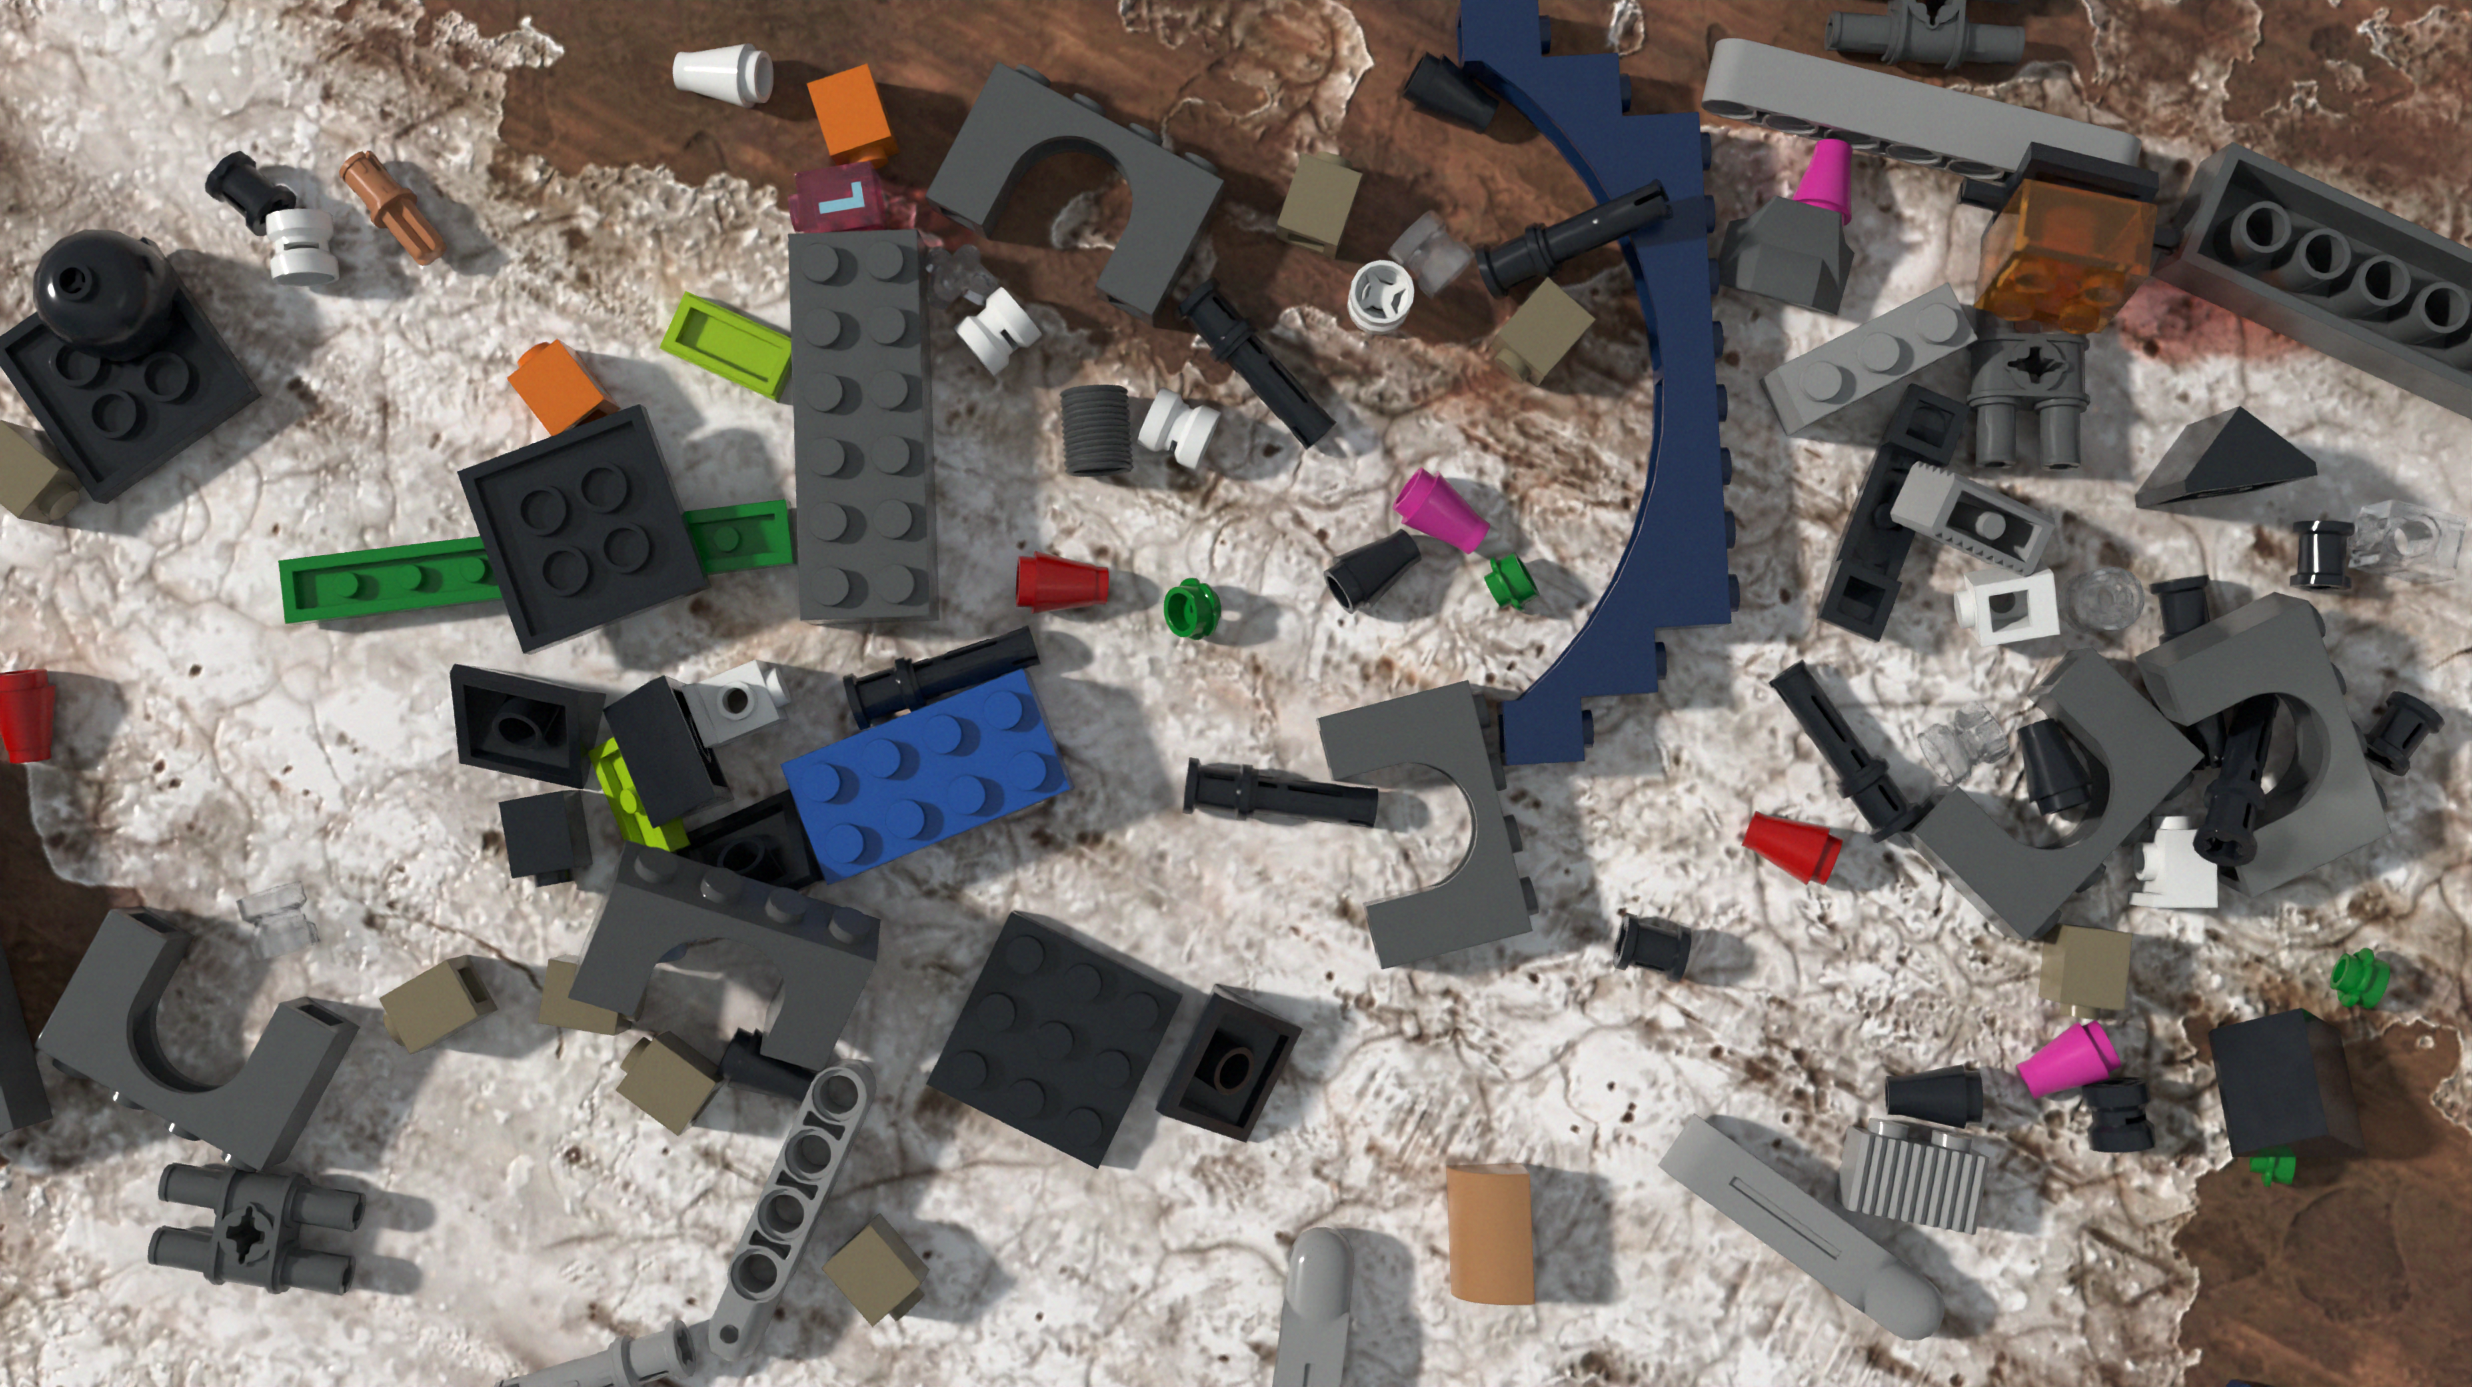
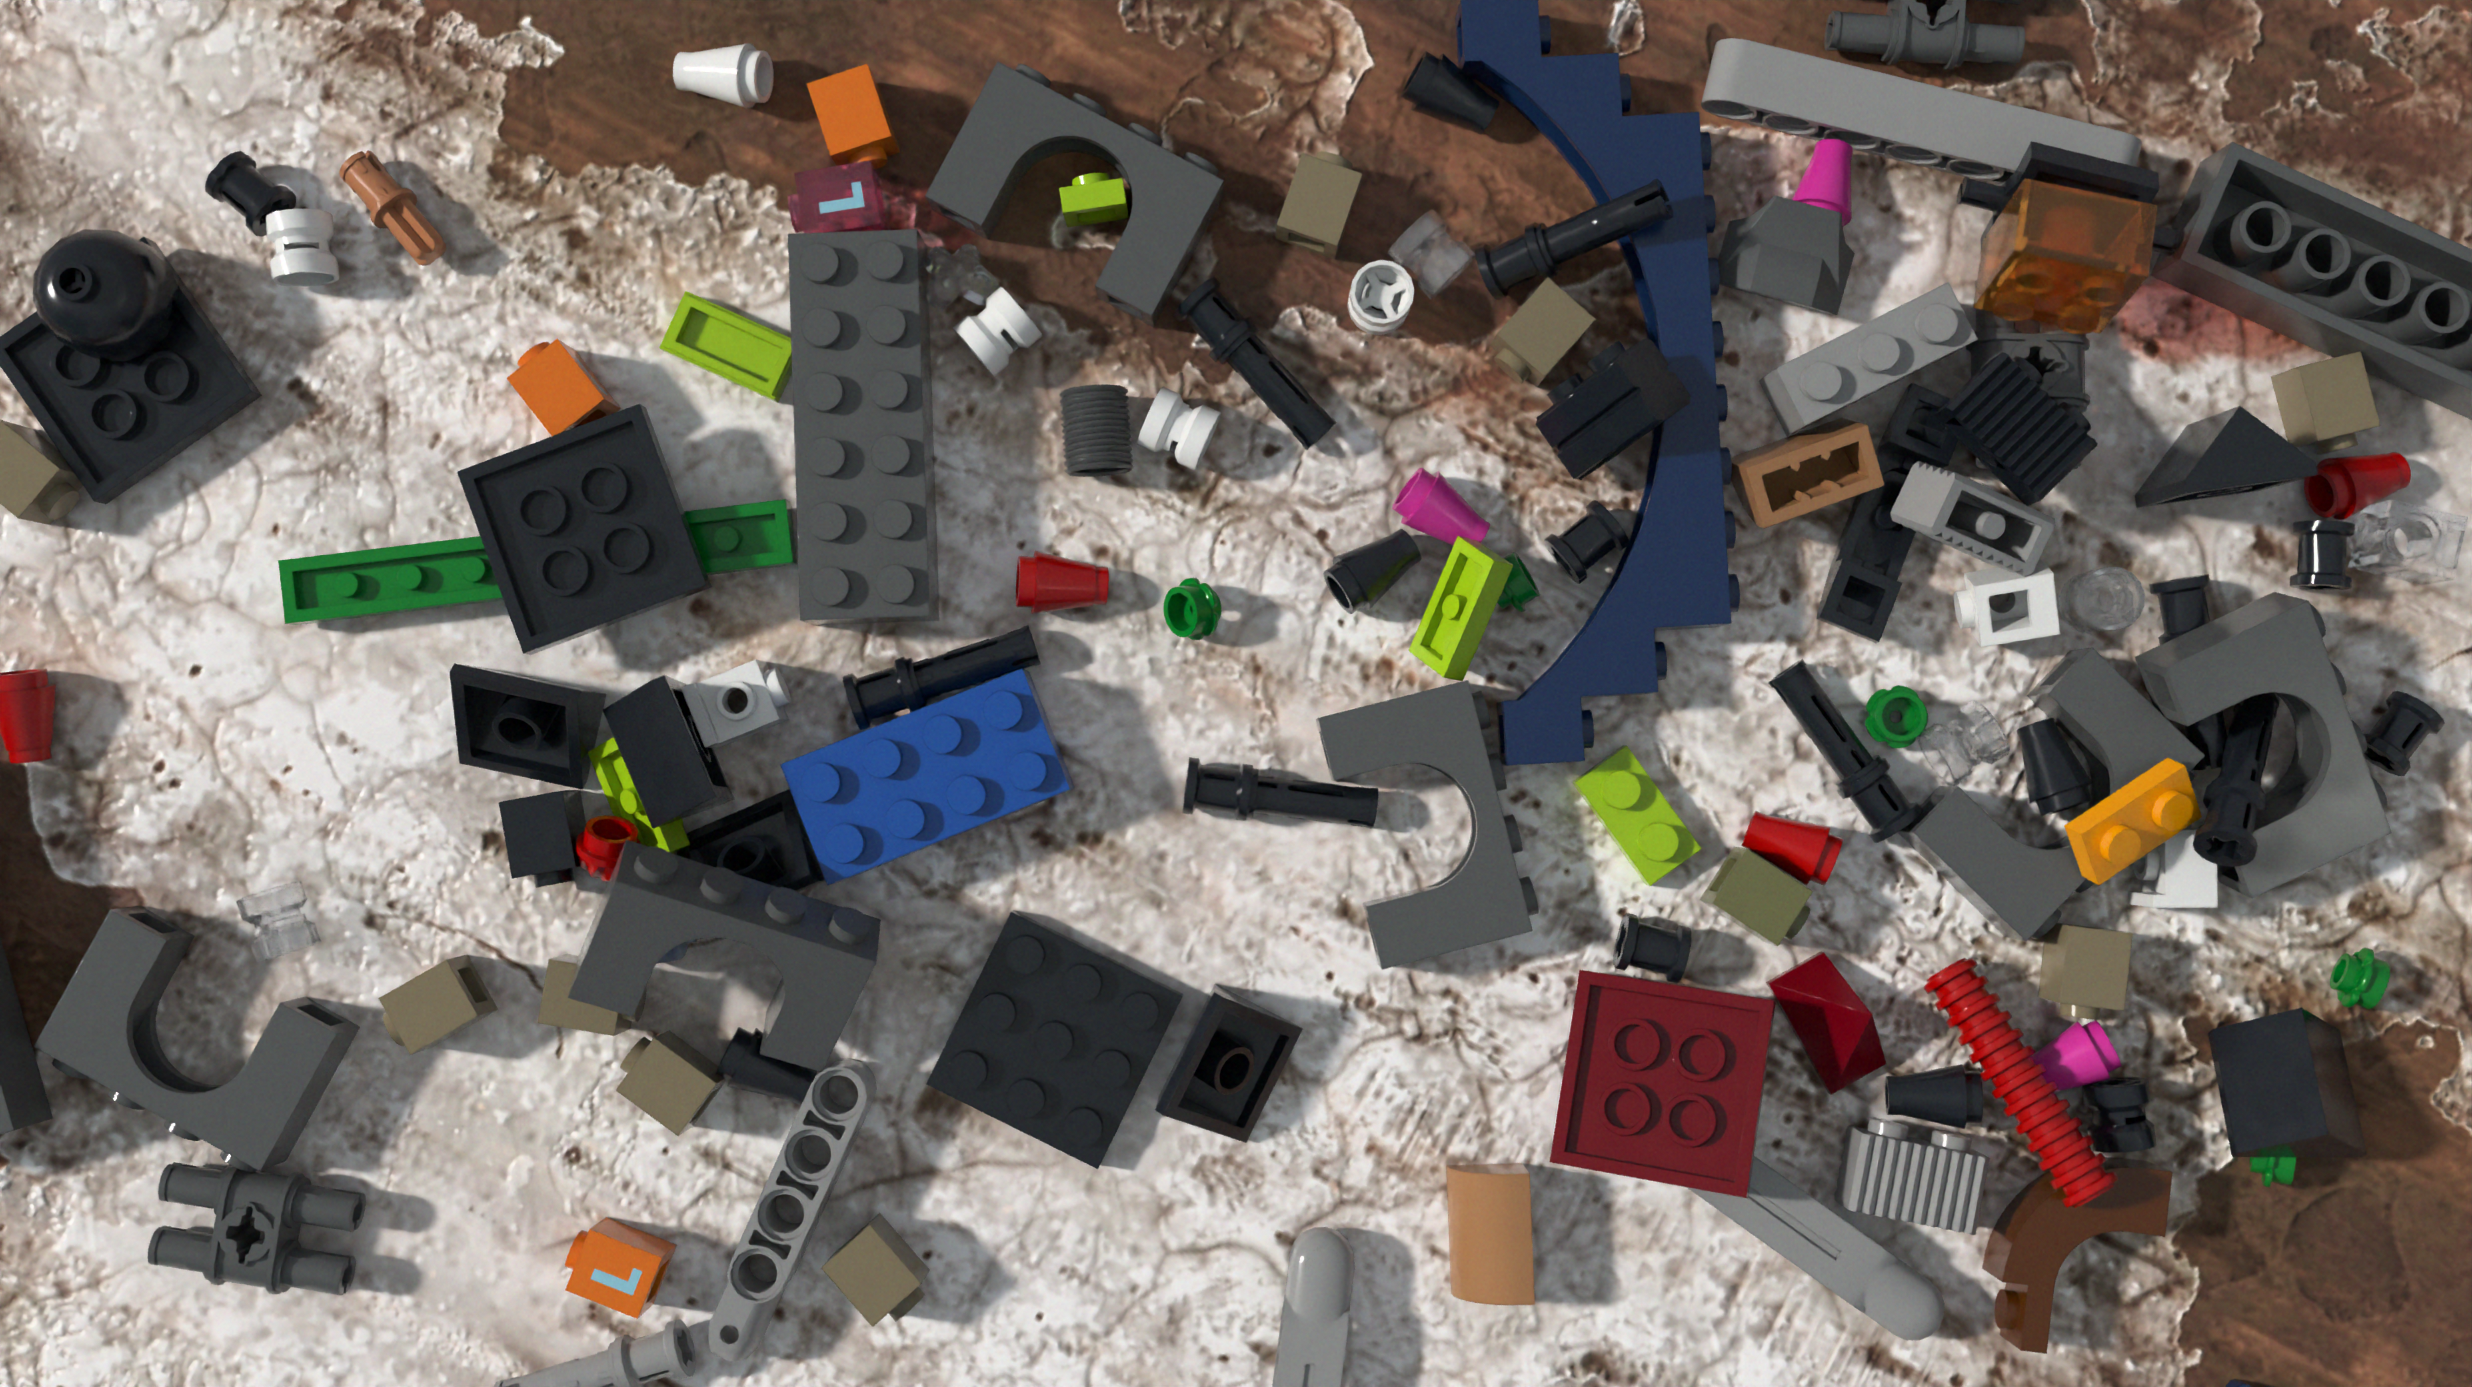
(602, 844): none -> red plate
(618, 1266): none -> orange brick
(1093, 200): none -> lime plate
(1460, 608): none -> lime plate
(1587, 541): none -> black bush
(1611, 408): none -> black brick
(1636, 815): none -> lime plate
(1663, 1083): none -> dark red plate
(1758, 897): none -> olive brick
(1806, 471): none -> medium nougat brick
(1829, 1022): none -> dark red slope
(1912, 712): none -> green plate
(2017, 427): none -> black brick
(2020, 1083): none -> red piece
(2041, 1232): none -> reddish brown arch
(2133, 821): none -> light orange plate
(2326, 403): none -> dark tan brick
(2355, 483): none -> red cone

